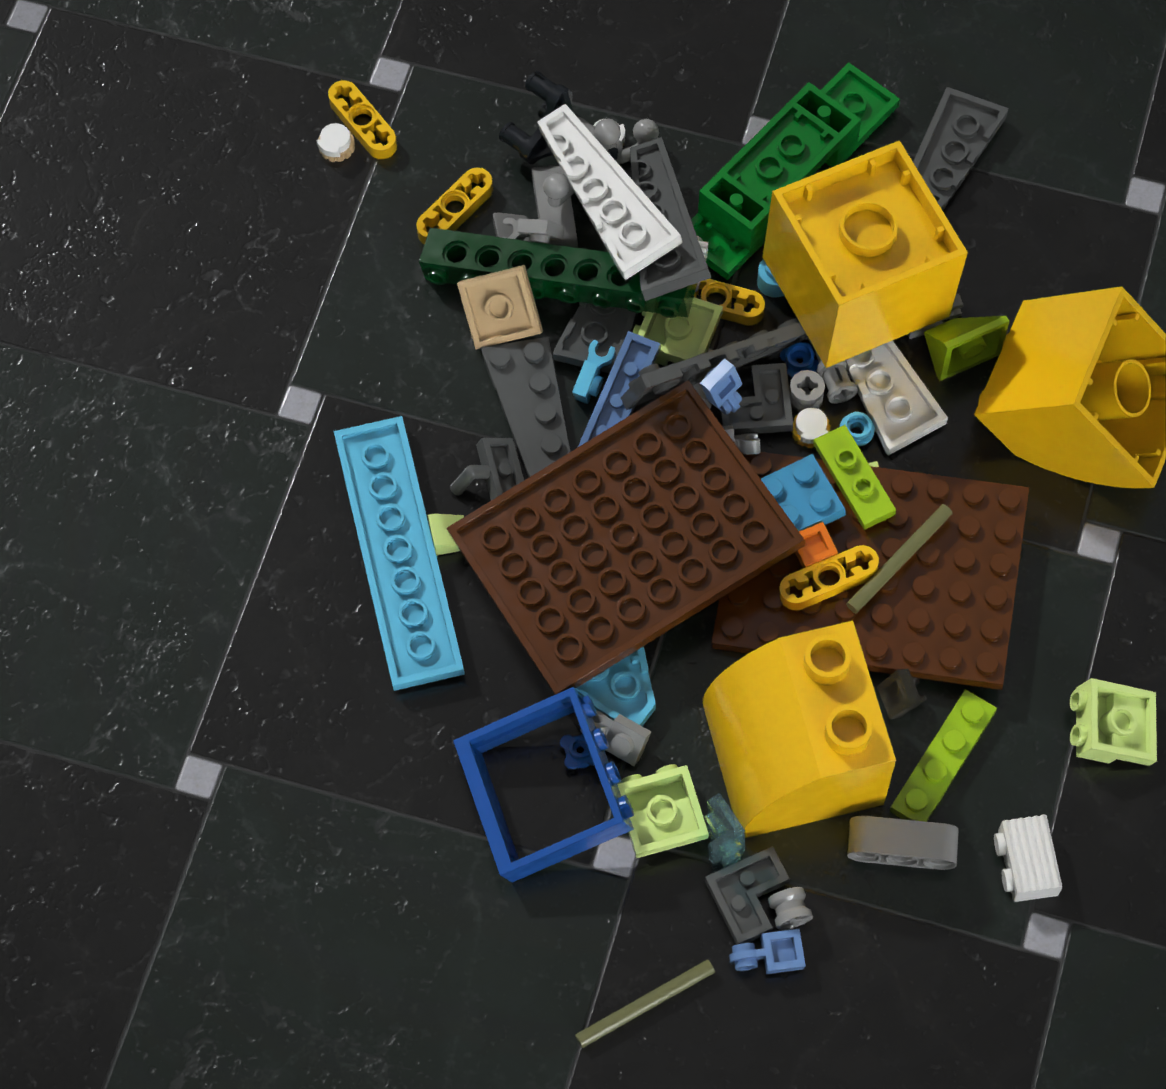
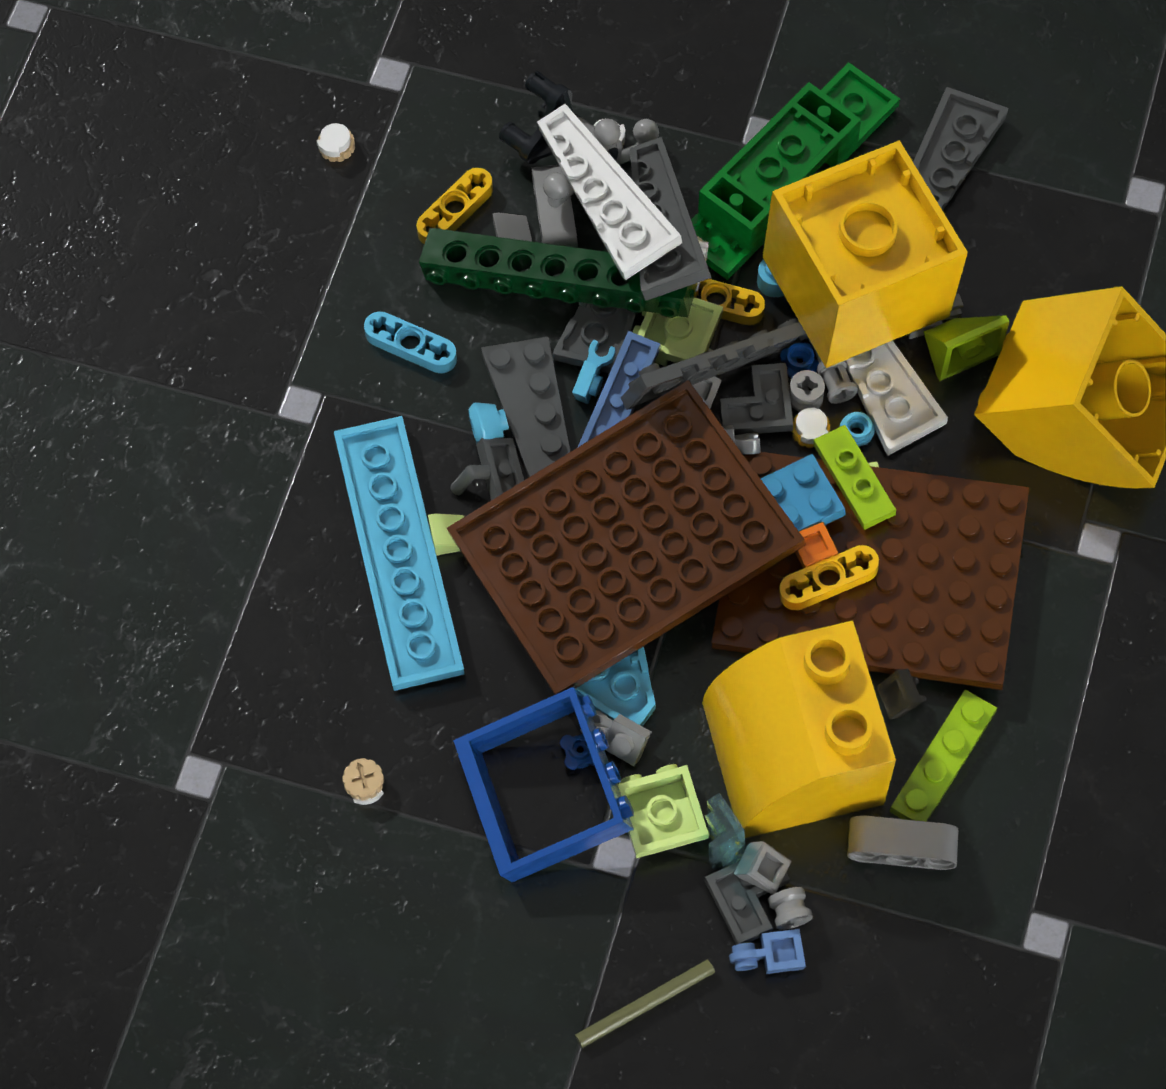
(359, 106): yellow beam -> none
(363, 781): none -> tan piece
(436, 343): none -> medium azure beam
(487, 421): none -> medium azure cone
(500, 307): tan plate -> none
(536, 229): light grey plate -> none
(721, 387): medium blue plate -> none
(762, 866): none -> light grey slope
(899, 558): olive bar -> none
(1028, 858): white brick -> none
(1114, 723): yellowish green plate -> none

